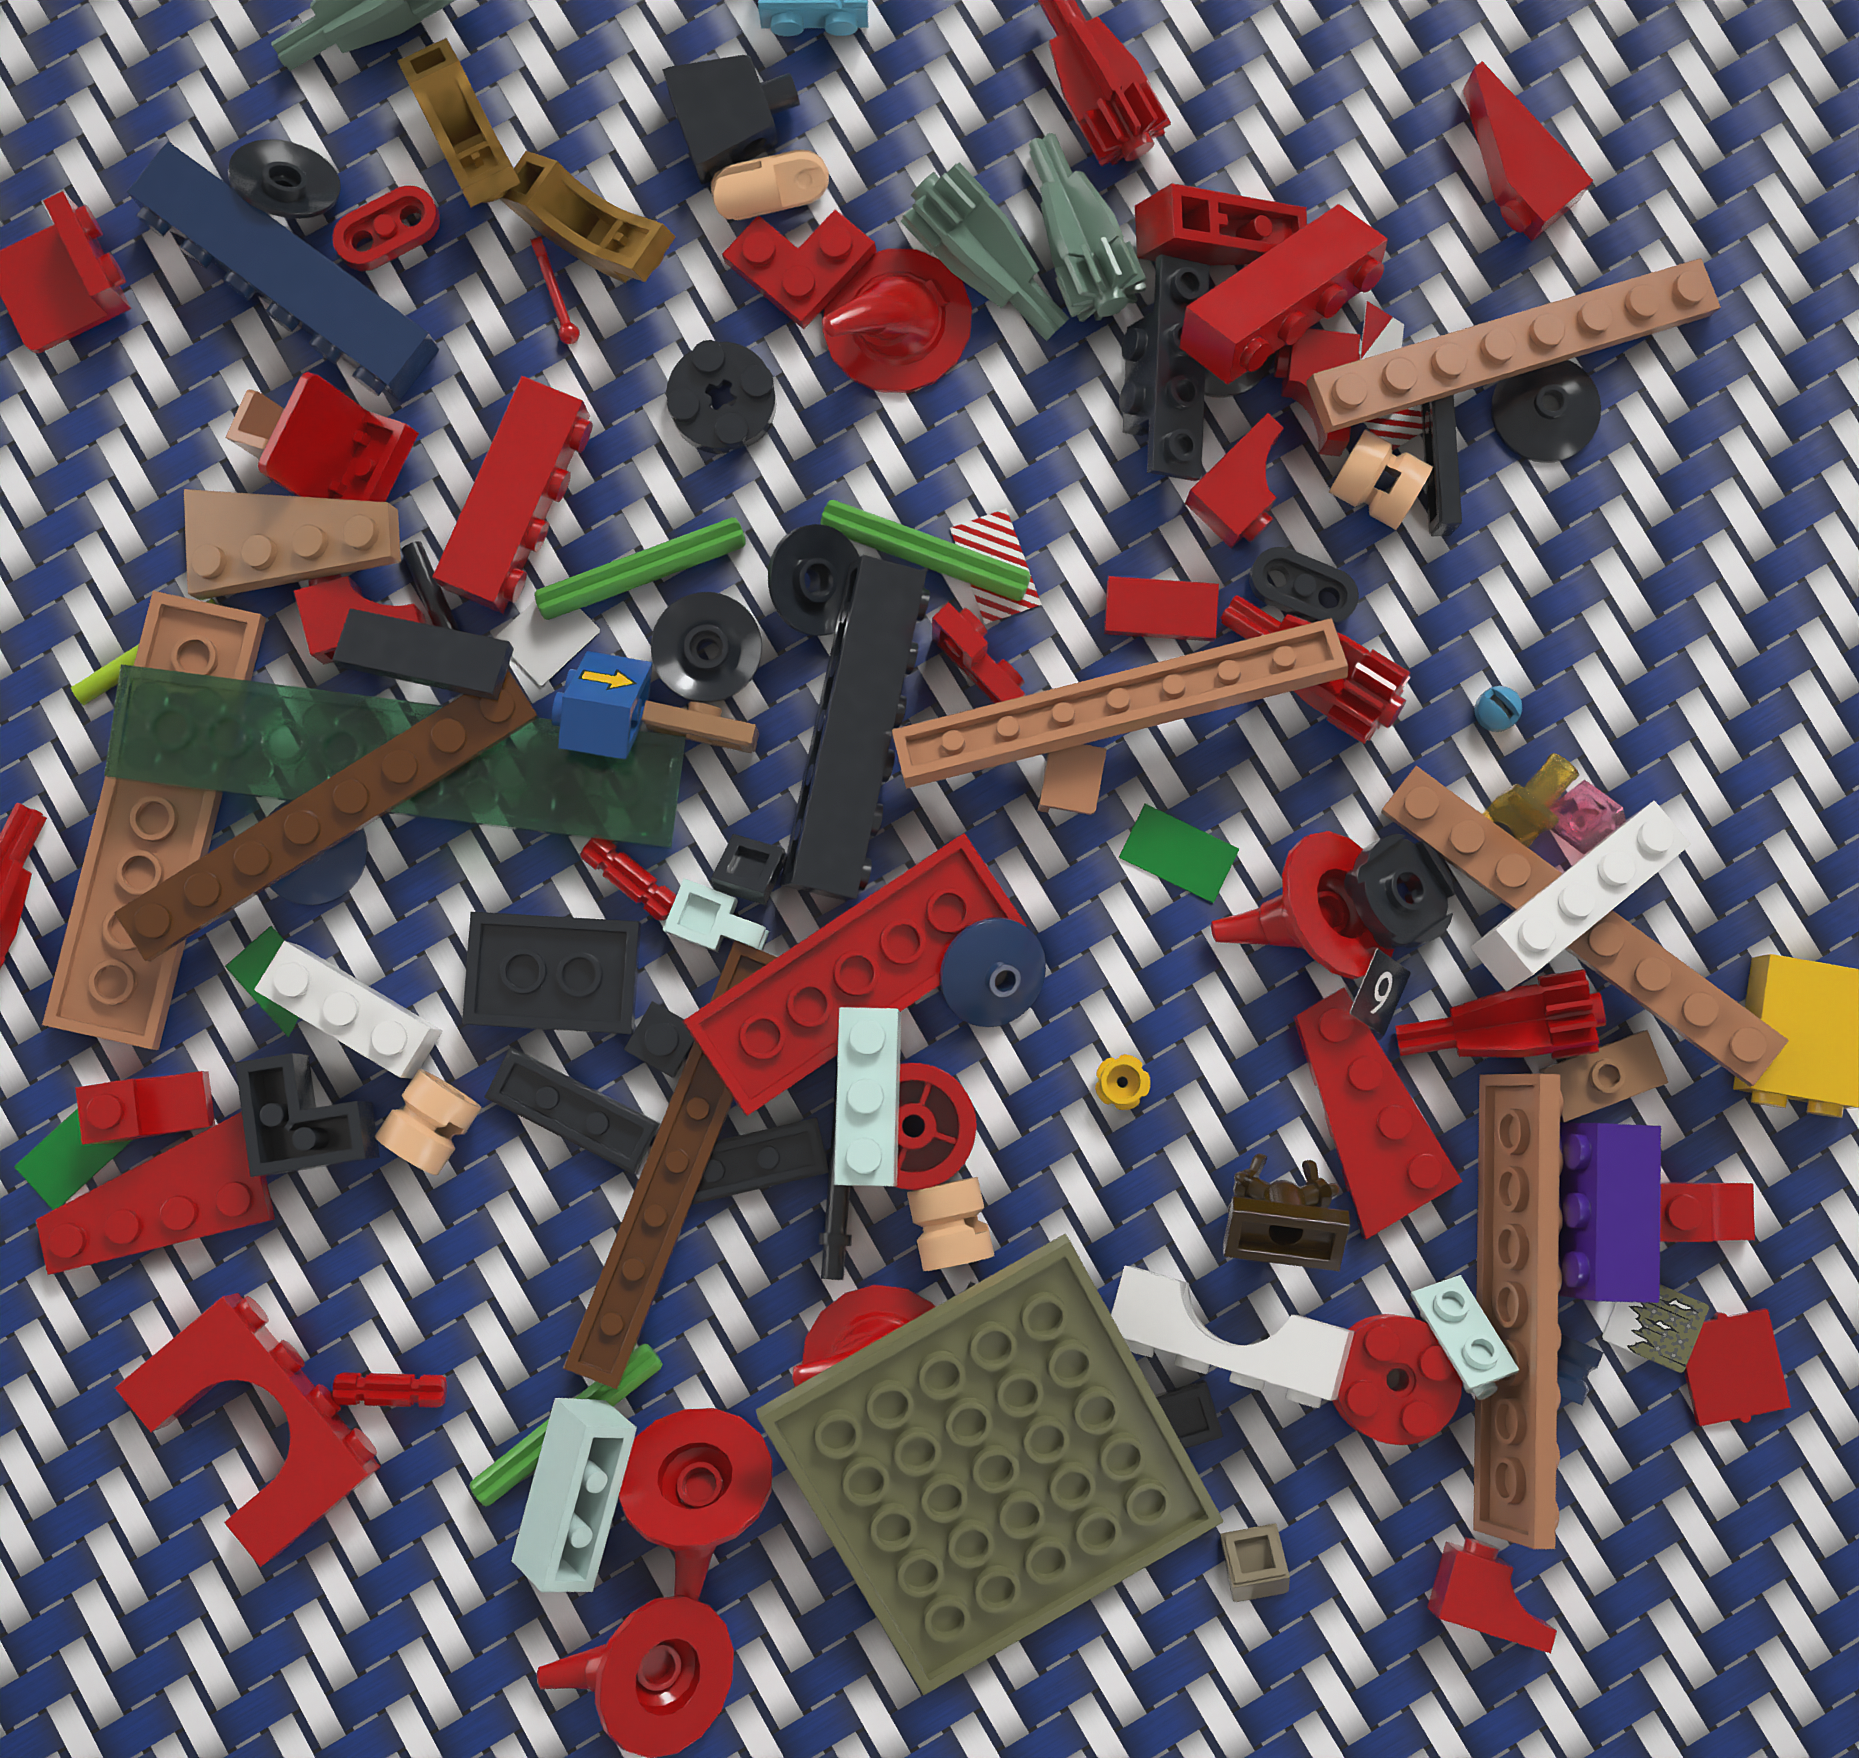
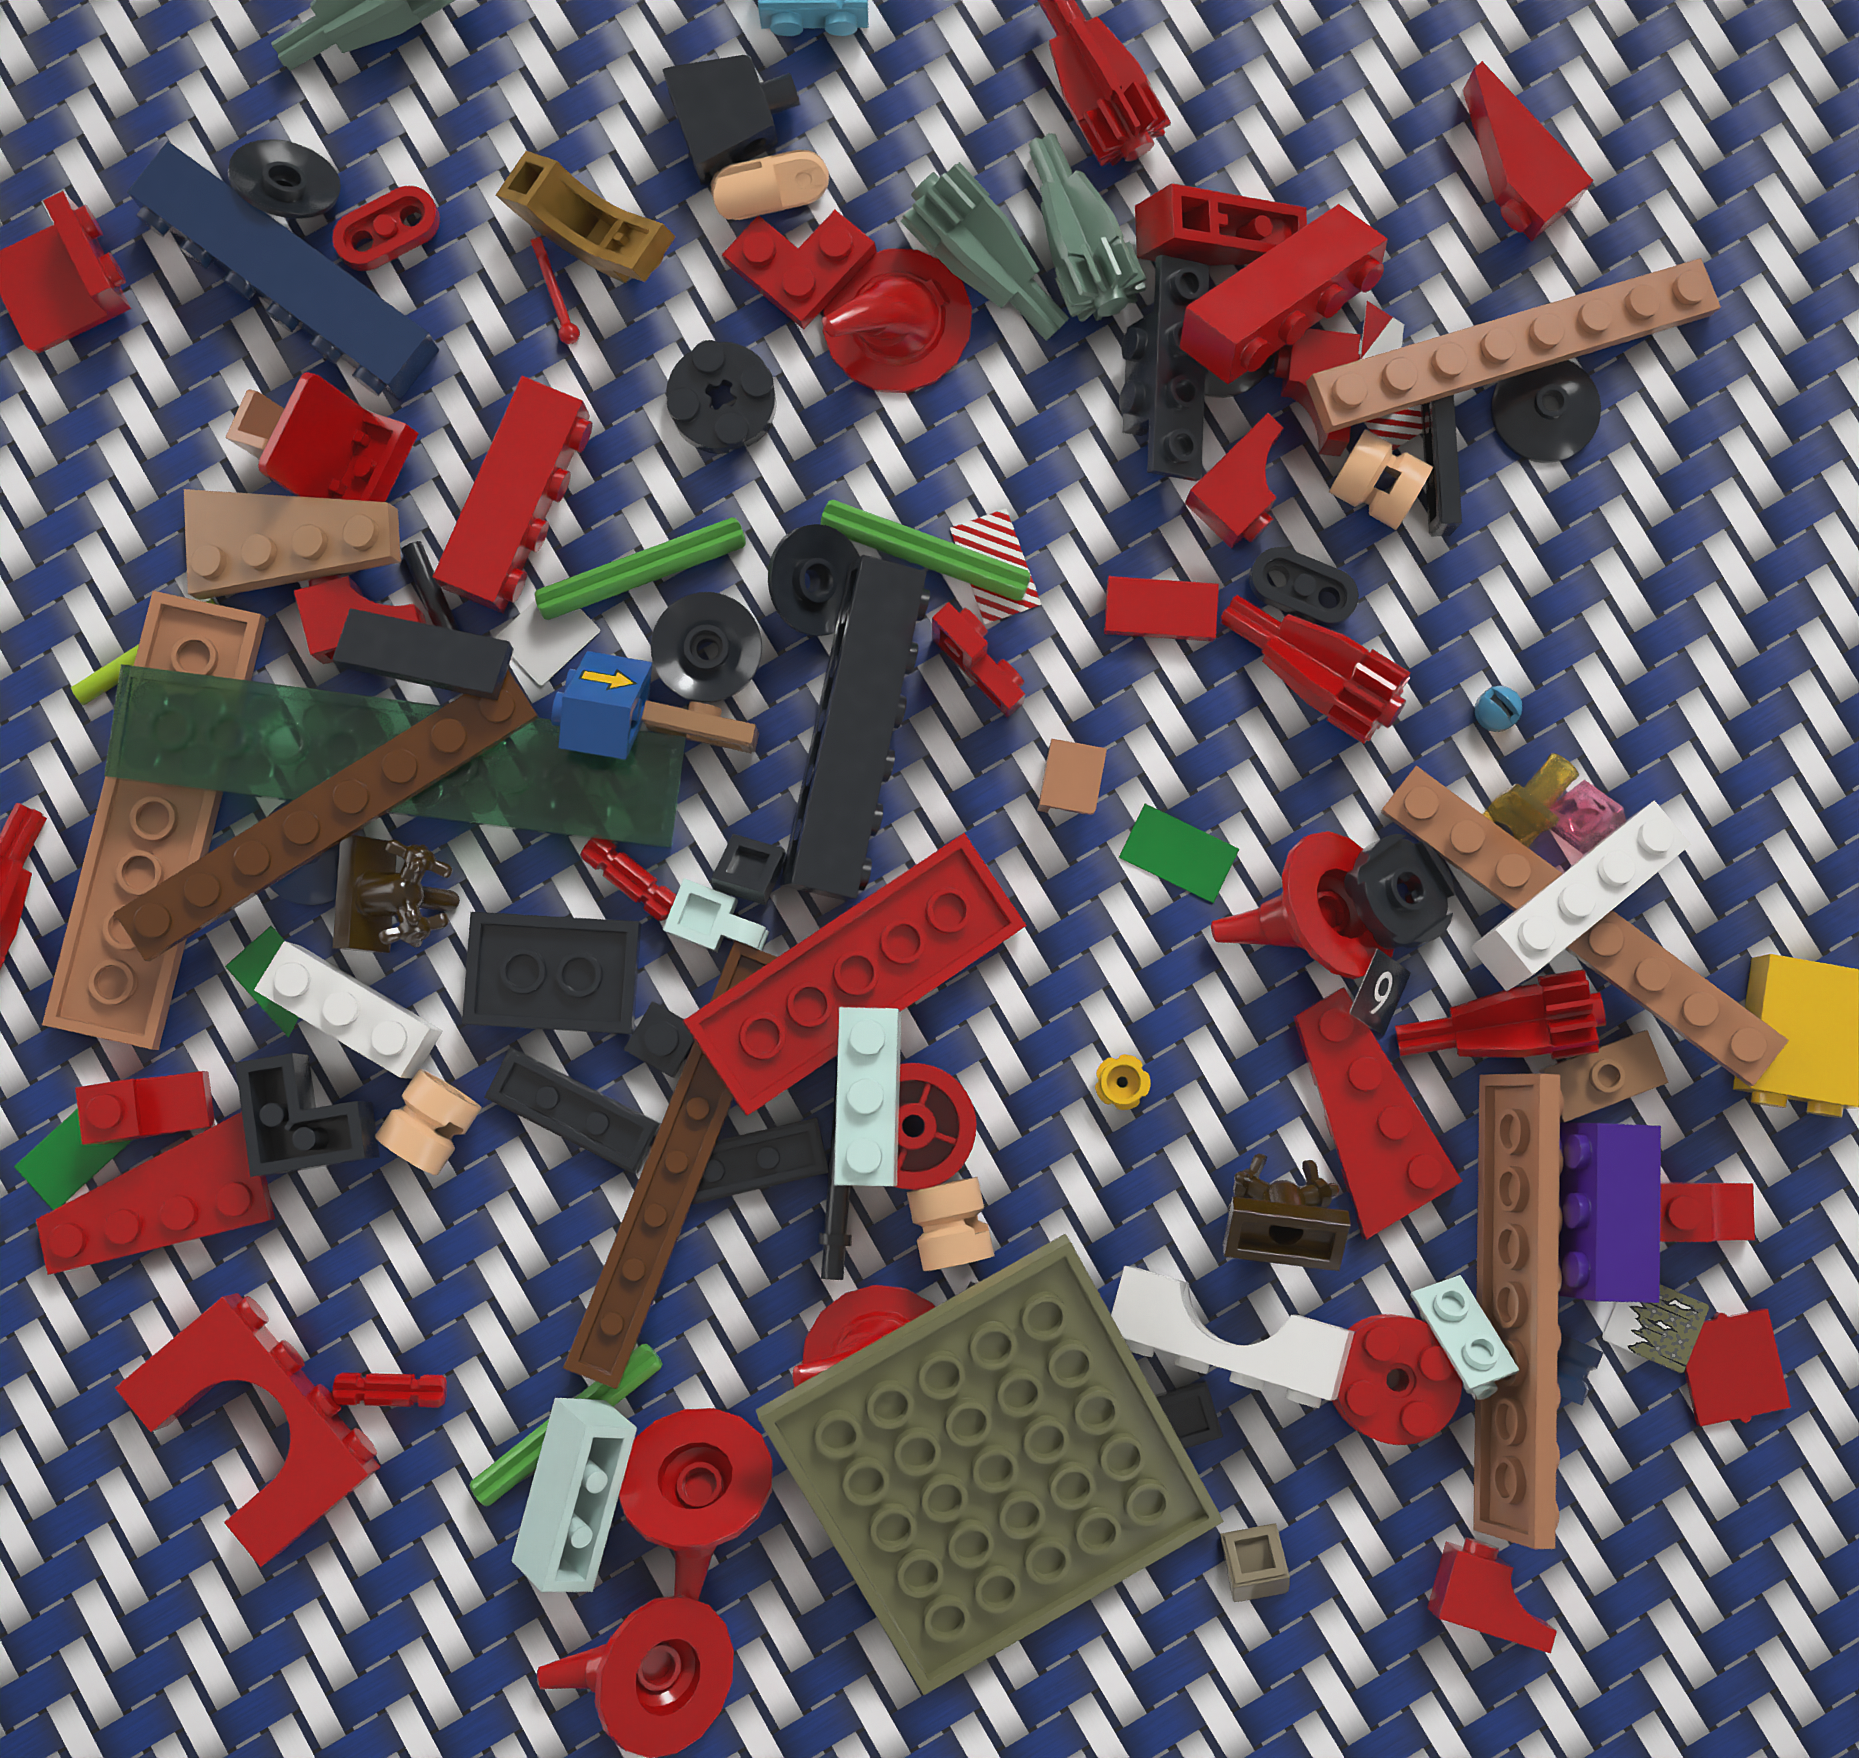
(374, 892): none -> dark brown piece
(459, 123): pearl gold arch -> none
(976, 960): dark blue dish -> none
(1120, 703): nougat plate -> none

